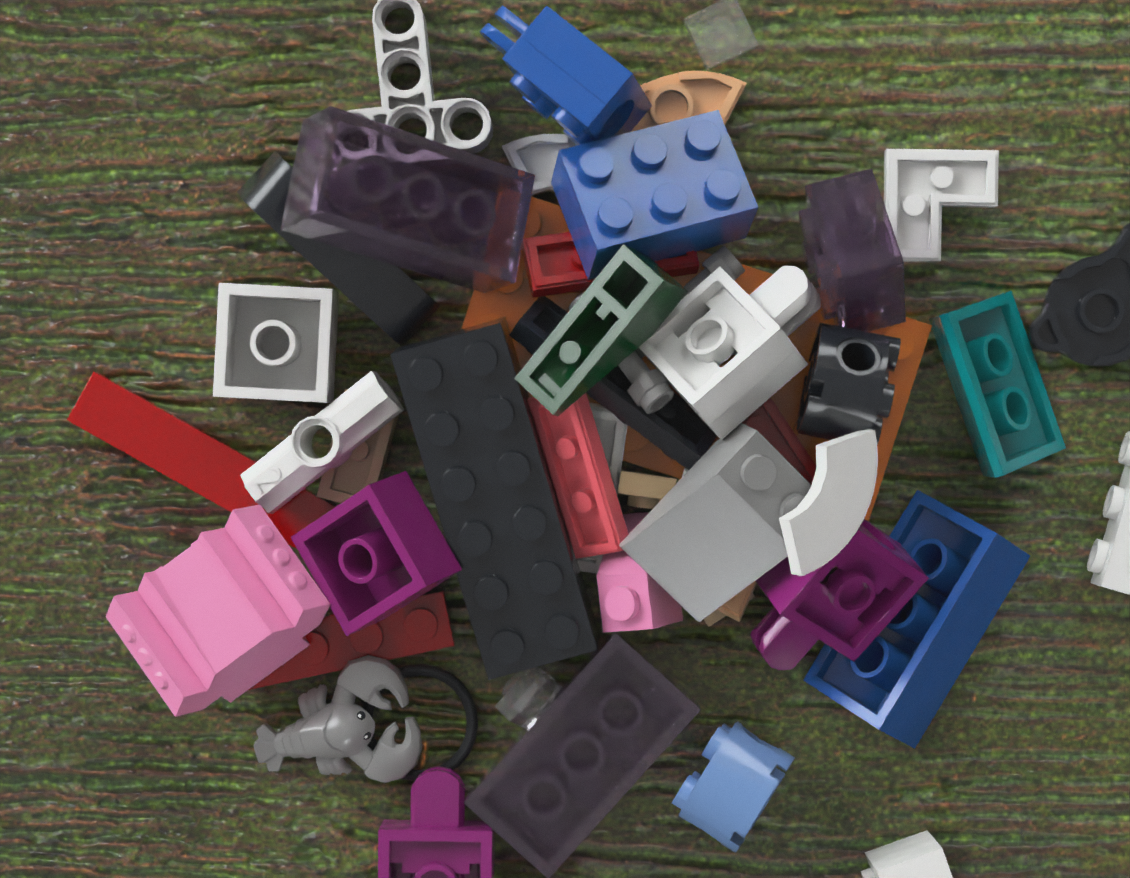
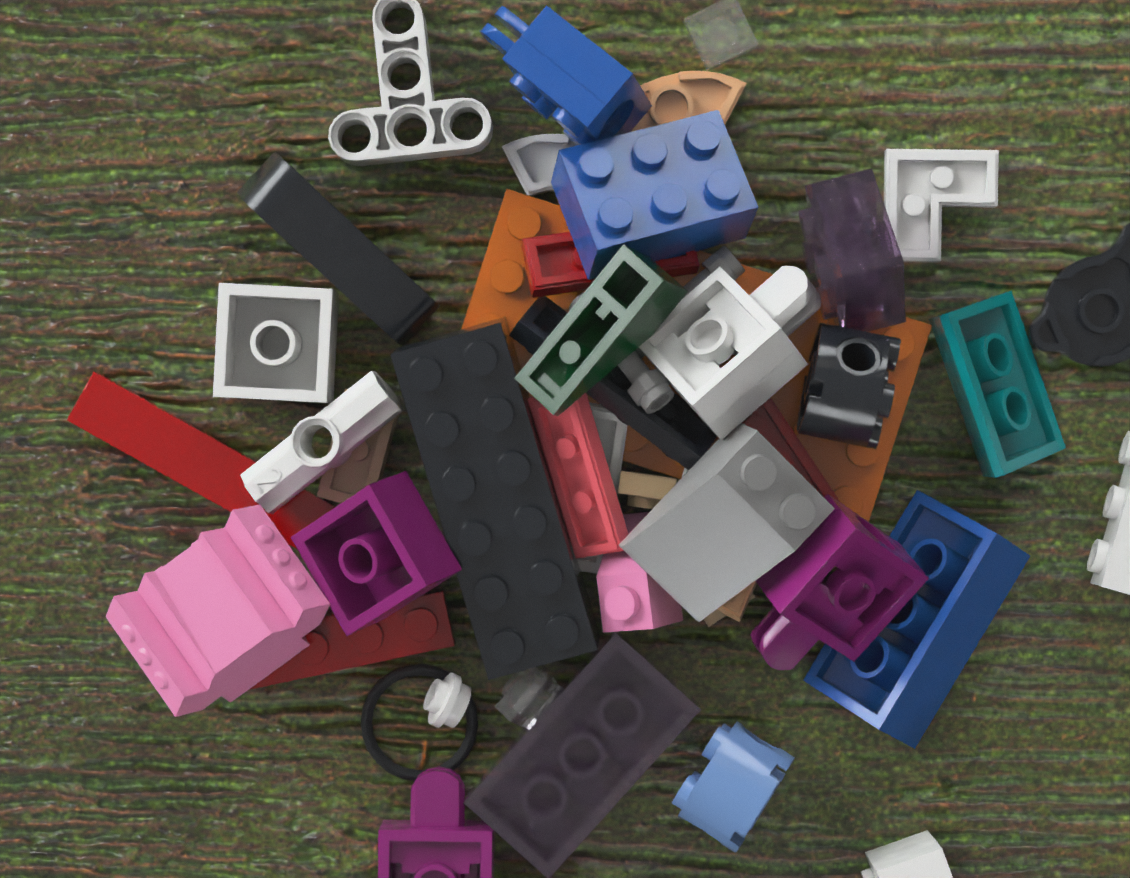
(346, 728): light grey animal -> none
(407, 201): clear purple brick -> none
(447, 701): none -> white plate
(834, 502): white tile -> none

